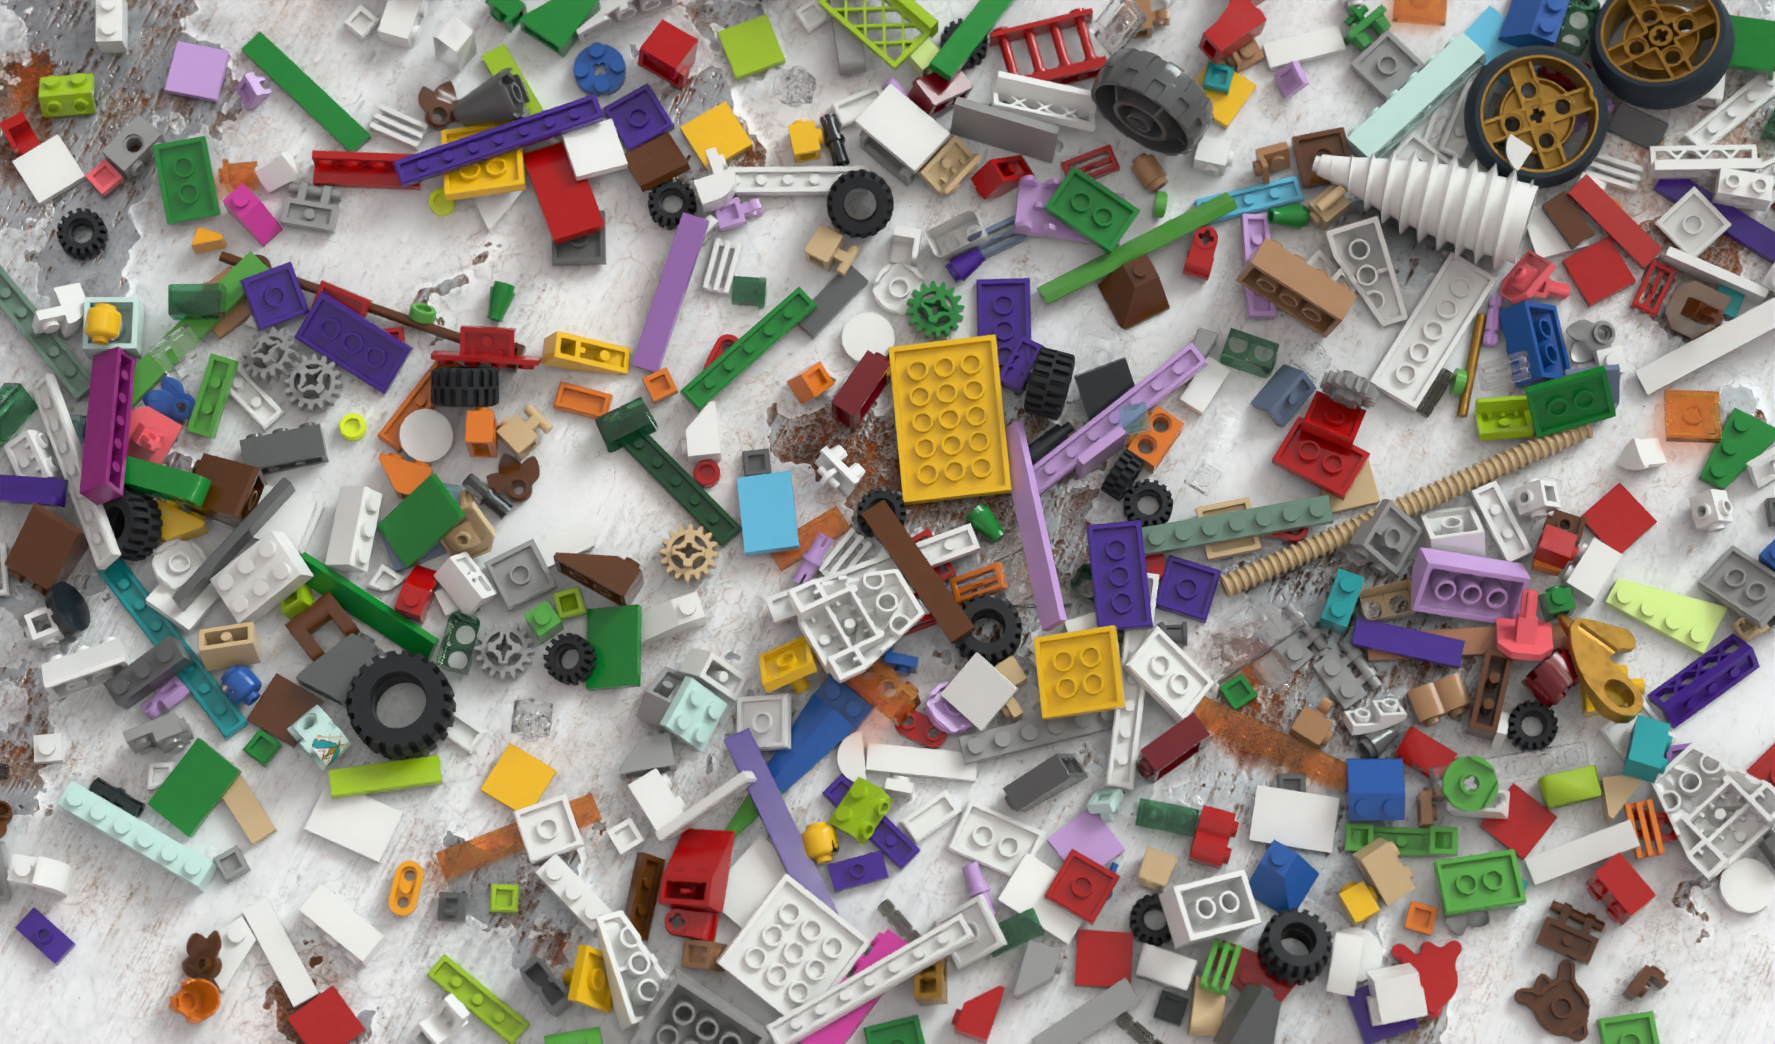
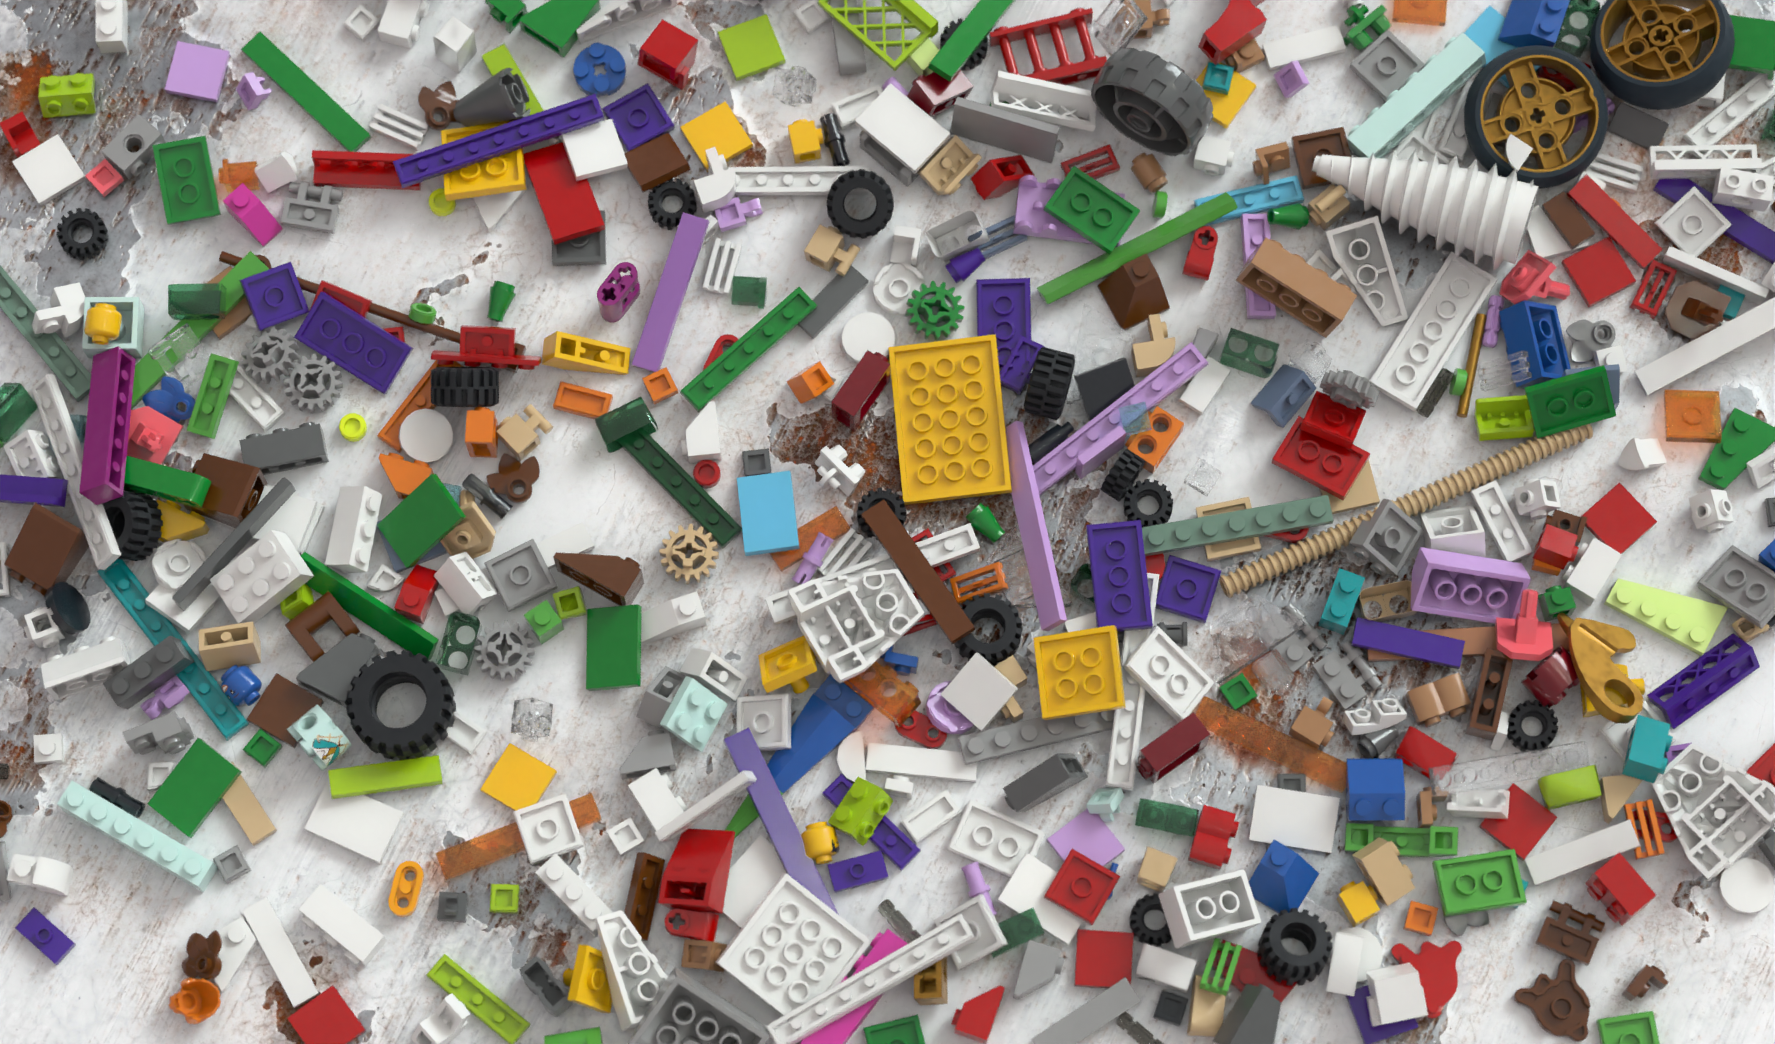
(207, 241): light orange slope -> none
(584, 664): black tyre -> none
(611, 295): none -> magenta connector
(1154, 353): none -> tan brick
(1454, 788): bright green plate -> none

